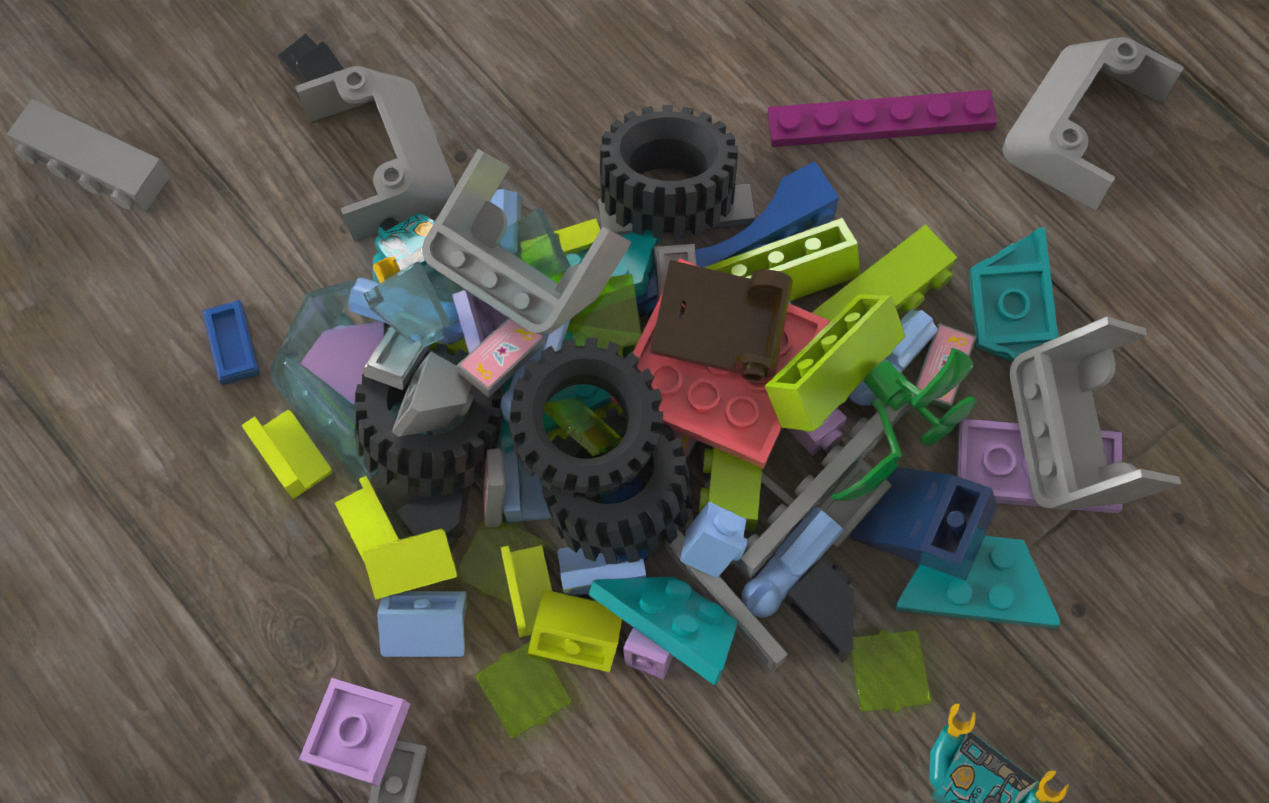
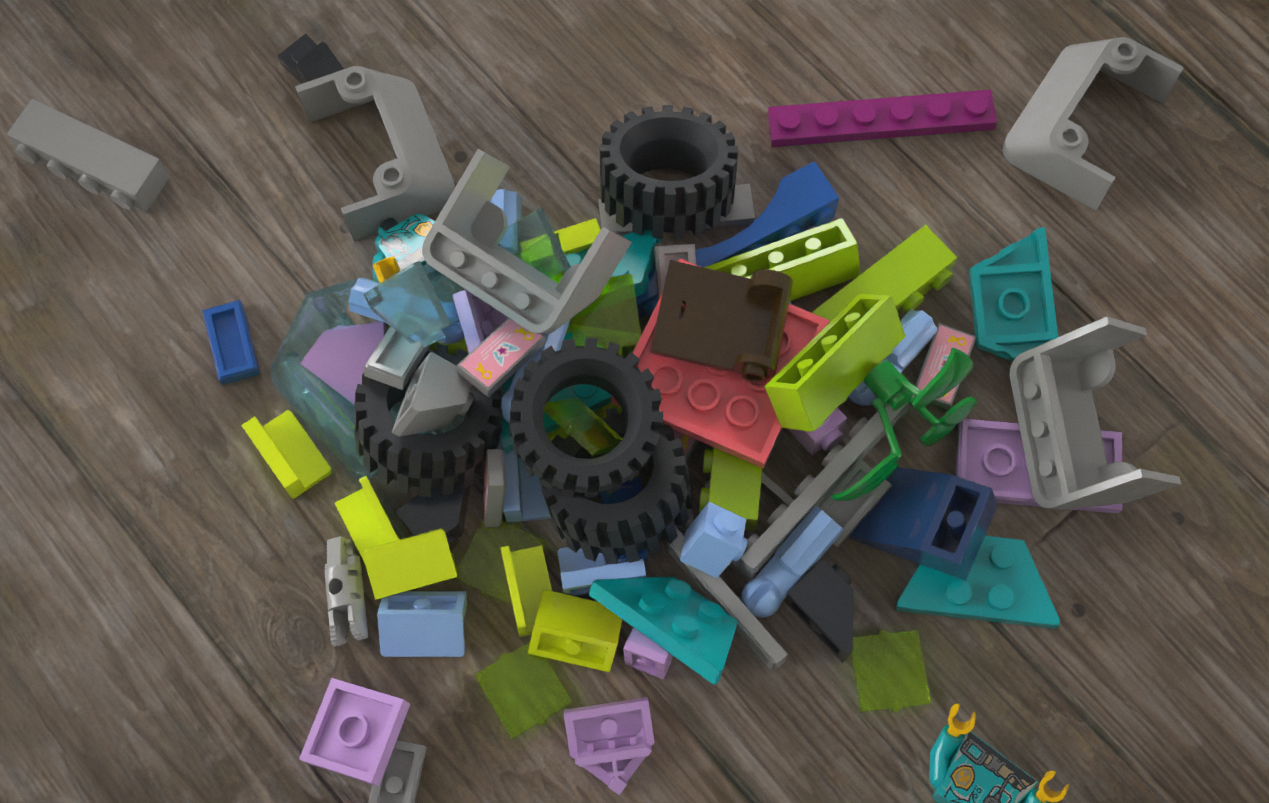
(344, 591): none -> light grey hinge
(610, 739): none -> lavender slope

